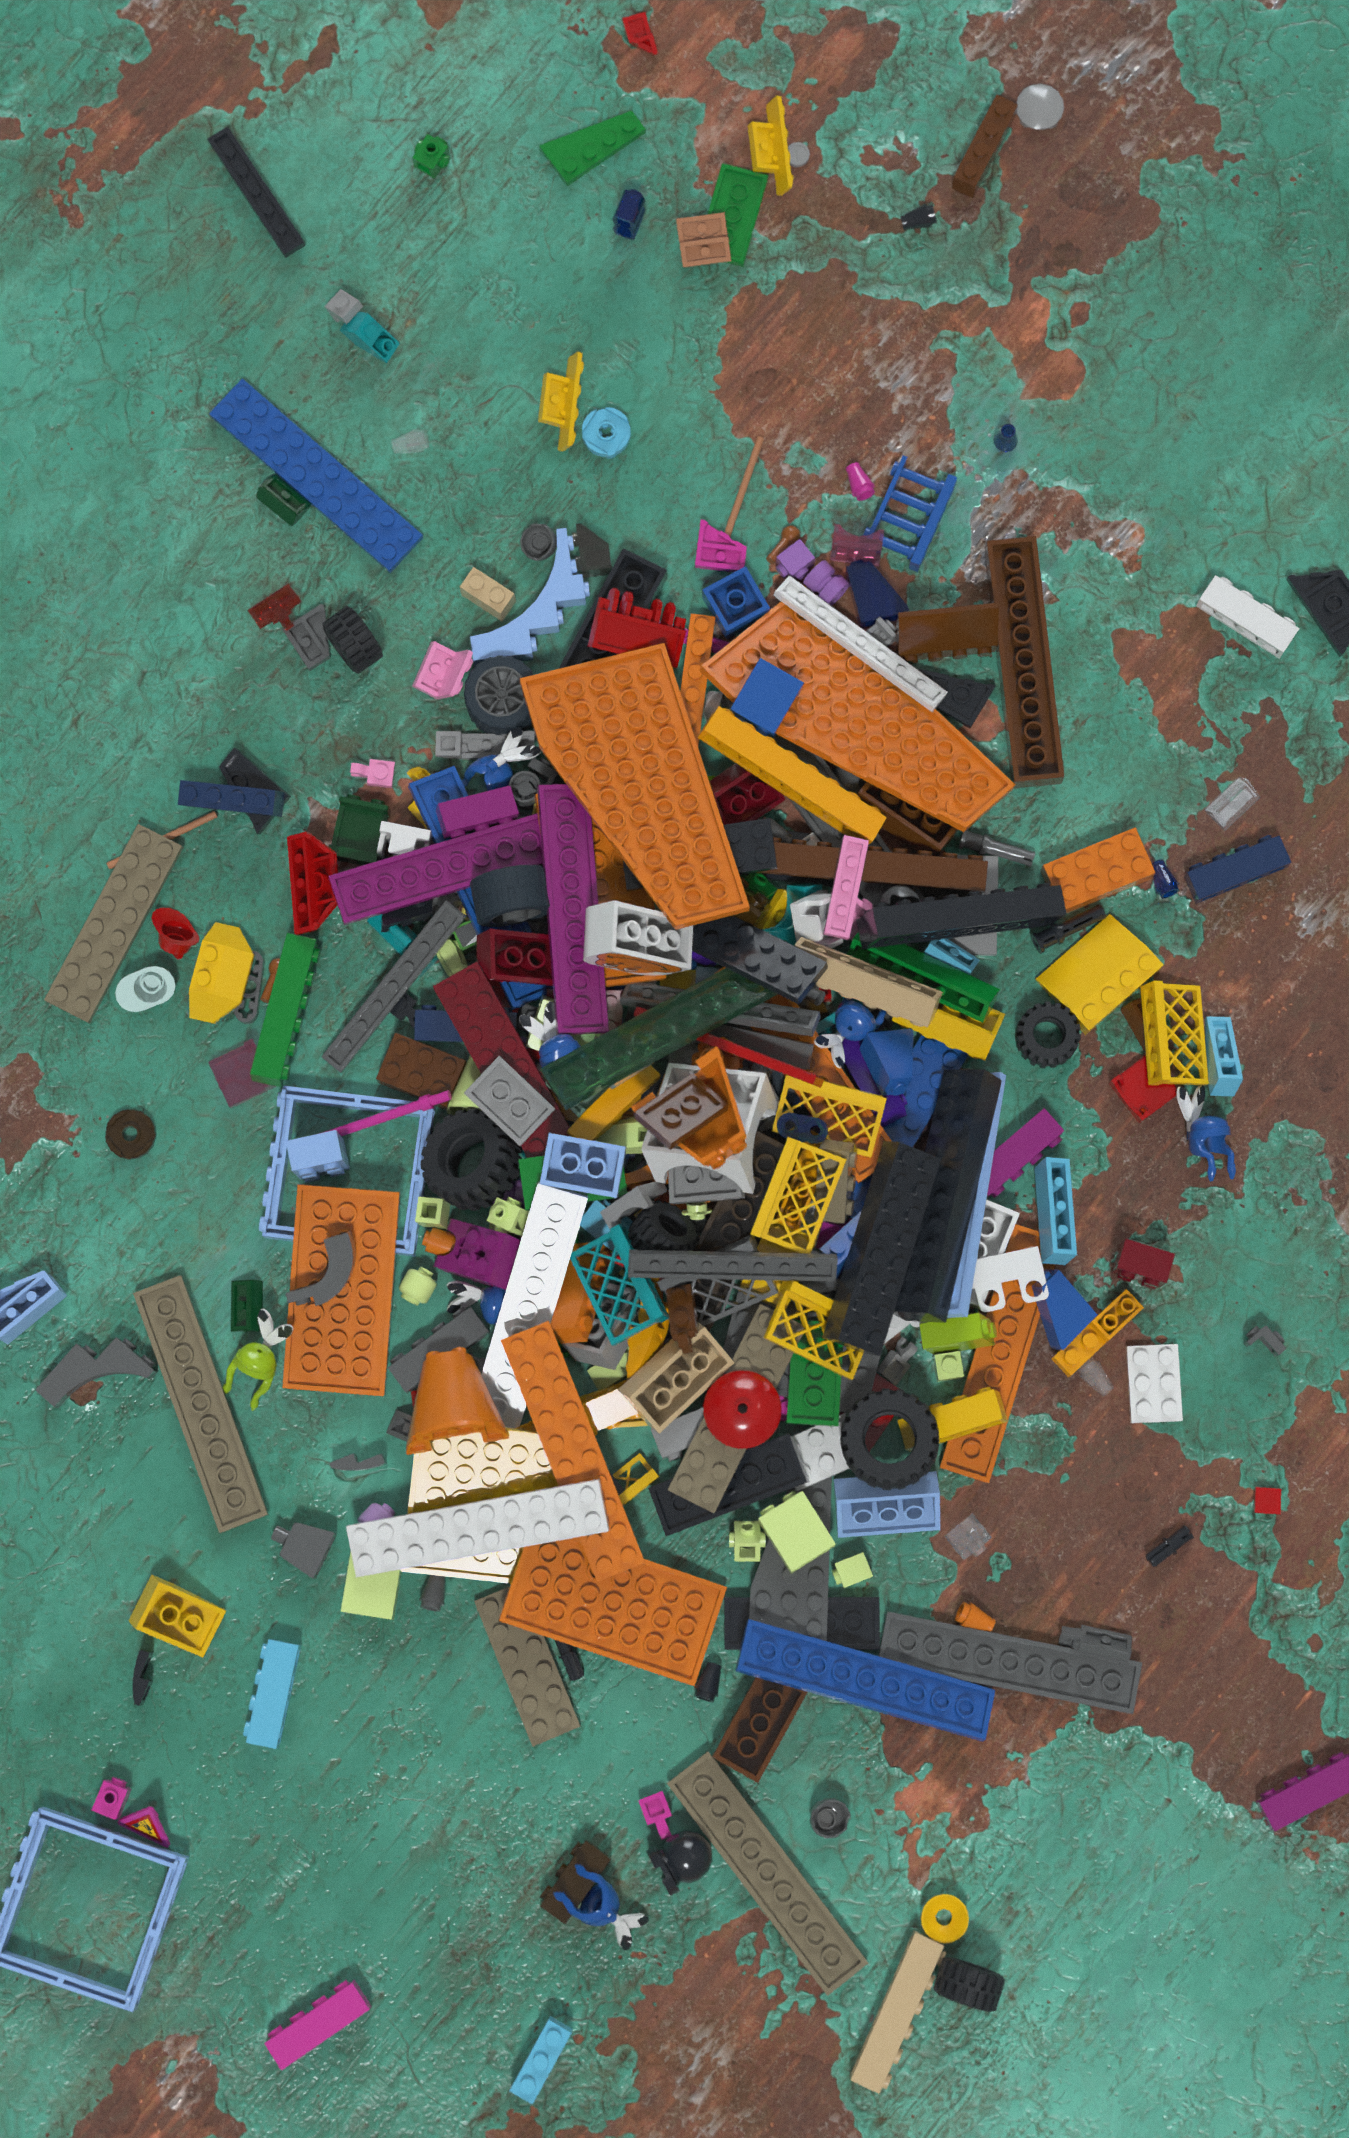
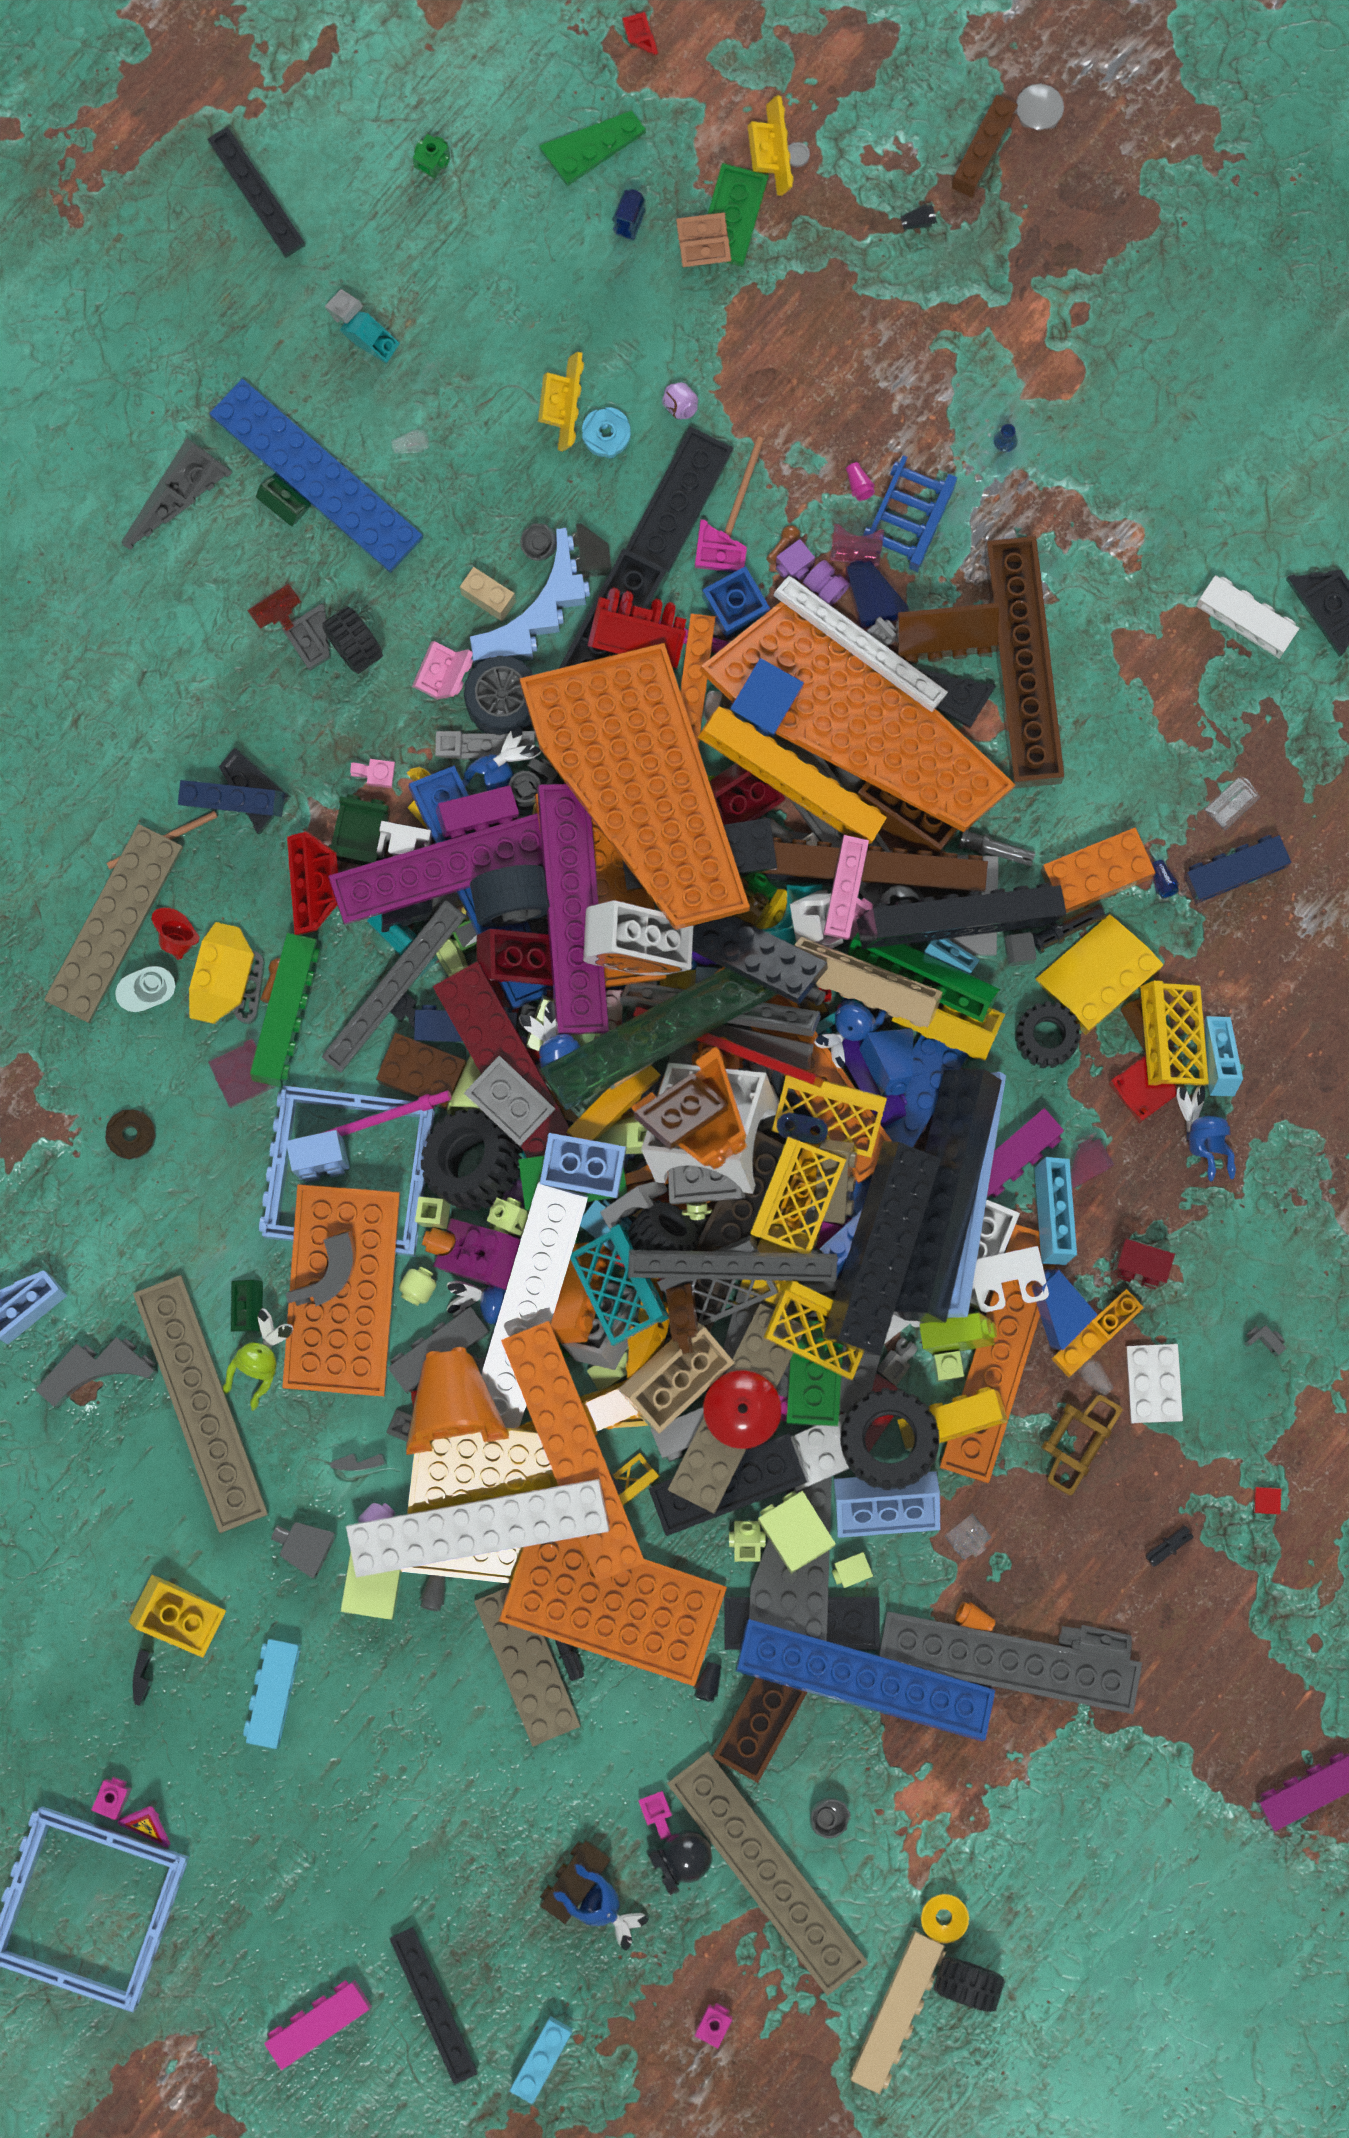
(184, 480): none -> dark grey wedge
(433, 2005): none -> black plate
(680, 401): none -> lavender head
(680, 499): none -> black plate
(714, 2025): none -> dark pink brick
(1020, 949): none -> dark grey piece
(1089, 1162): none -> clear pink slope
(1101, 1433): none -> pearl gold bar

